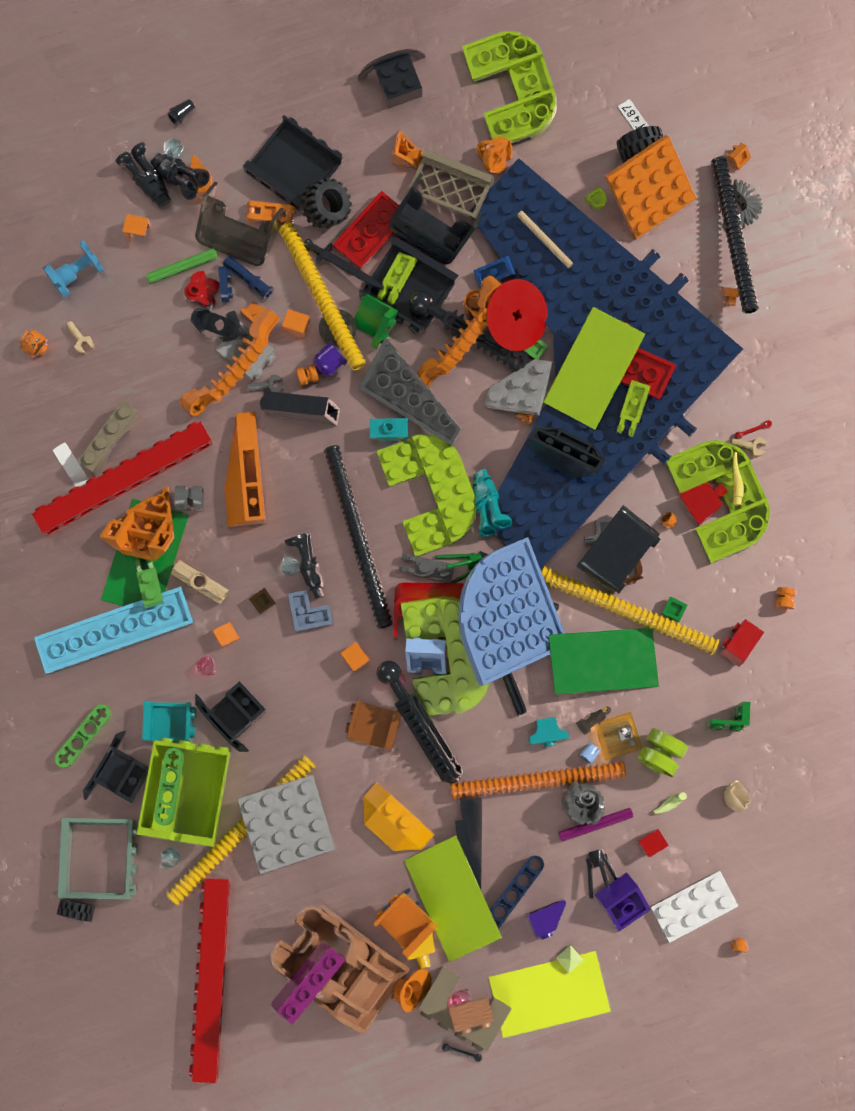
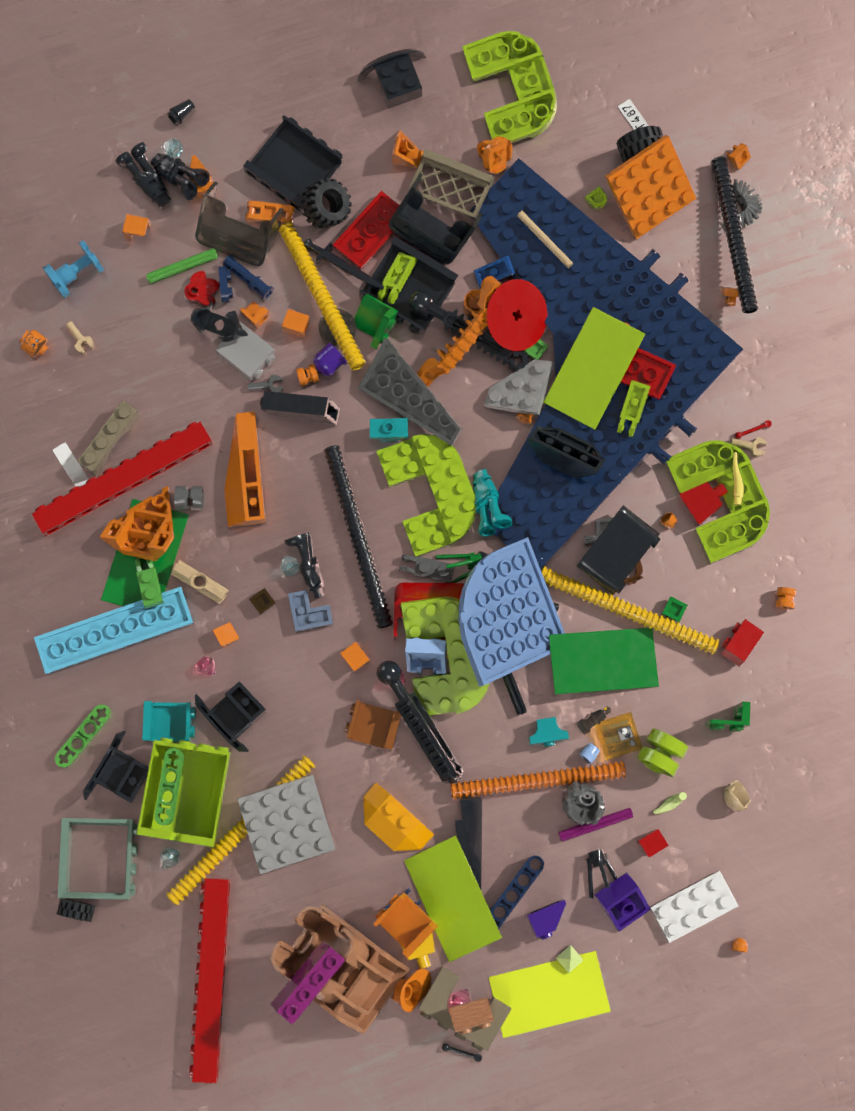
(198, 400): orange piece -> none

